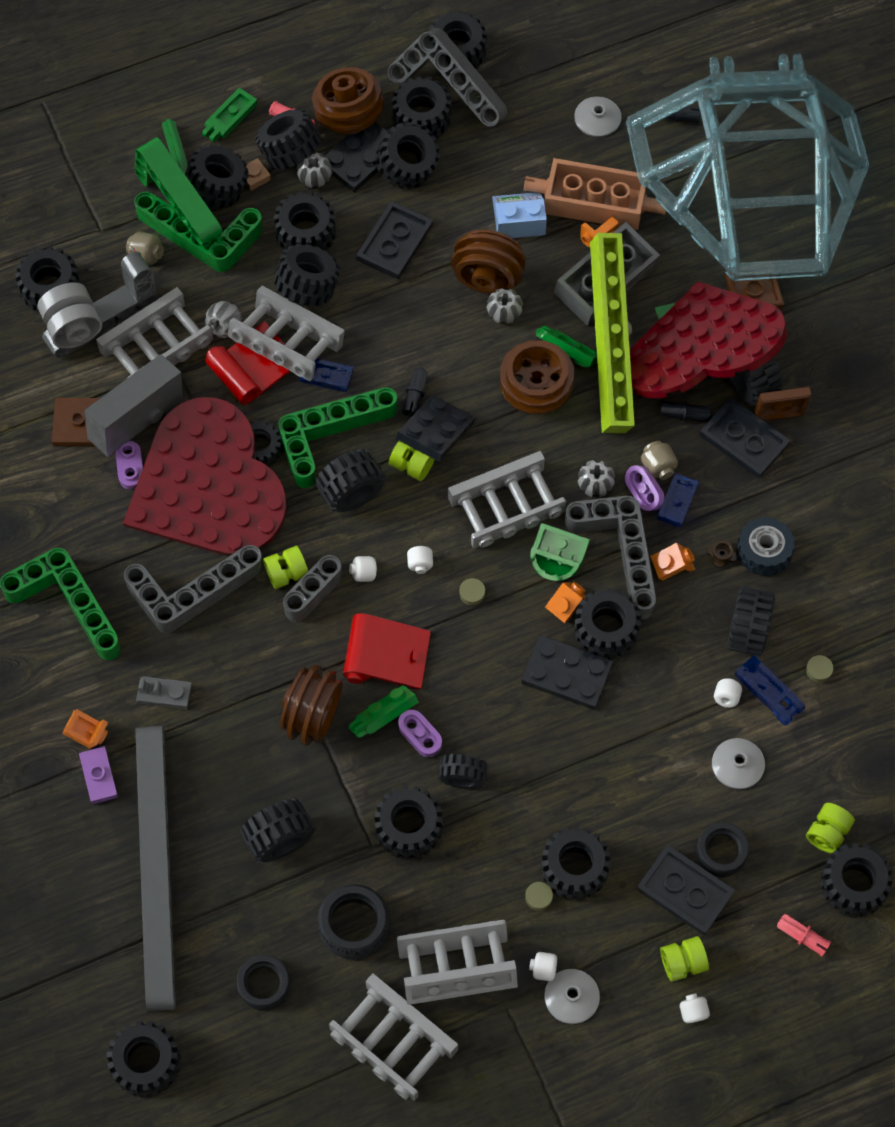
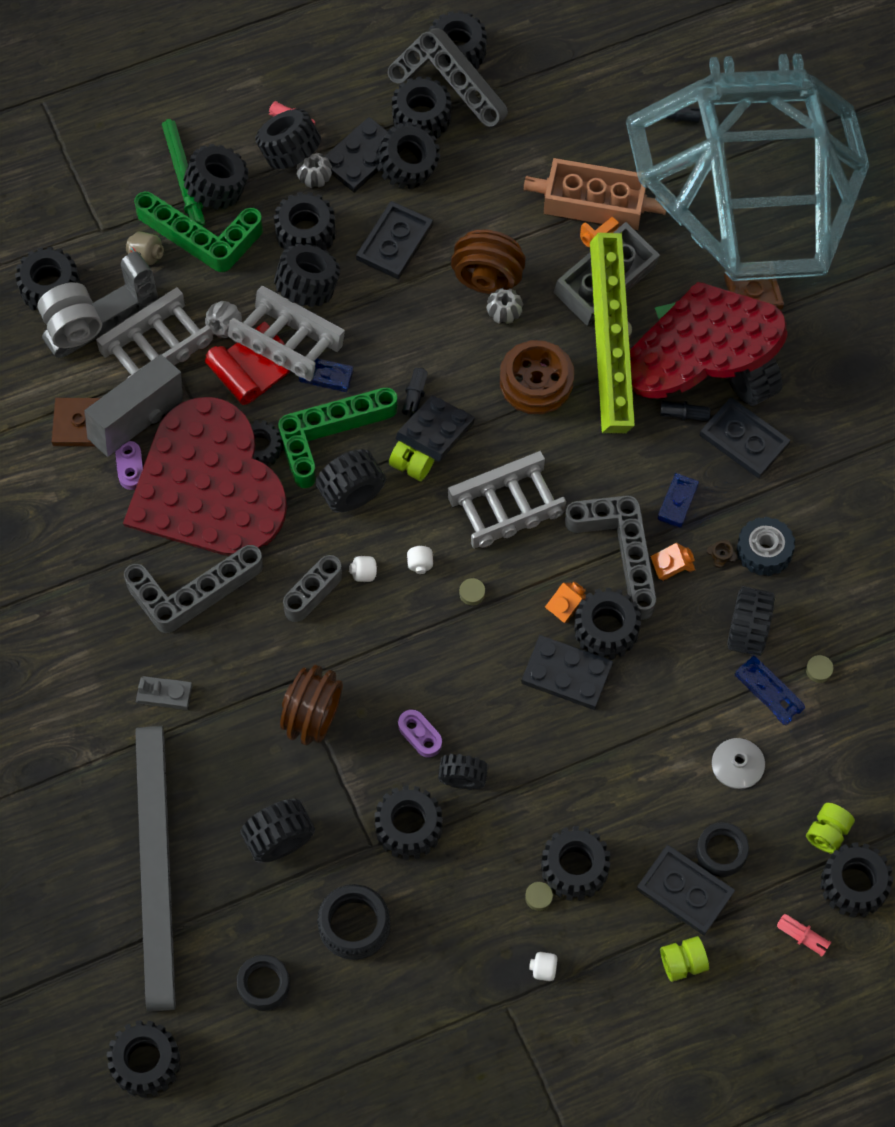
(73, 594): green beam -> none
(85, 729): orange bracket -> none
(98, 775): medium lavender plate -> none
(157, 165): green beam -> none
(229, 115): green hinge -> none
(257, 174): medium nougat plate -> none
(294, 563): lime wheel -> none
(348, 100): reddish brown wheel -> none
(383, 711): green hinge -> none
(384, 651): red door -> none
(419, 1028): light grey fence -> none
(457, 982): light grey fence -> none
(520, 214): light blue slope -> none
(558, 553): green slope -> none
(572, 1009): light grey dish -> none
(582, 354): green hinge -> none
(593, 486): light grey piece -> none
(595, 123): light grey dish -> none
(645, 489): medium lavender plate -> none
(659, 460): dark tan head -> none
(694, 1009): white piece -> none
(728, 693): white piece -> none
(782, 404): reddish brown plate -> none

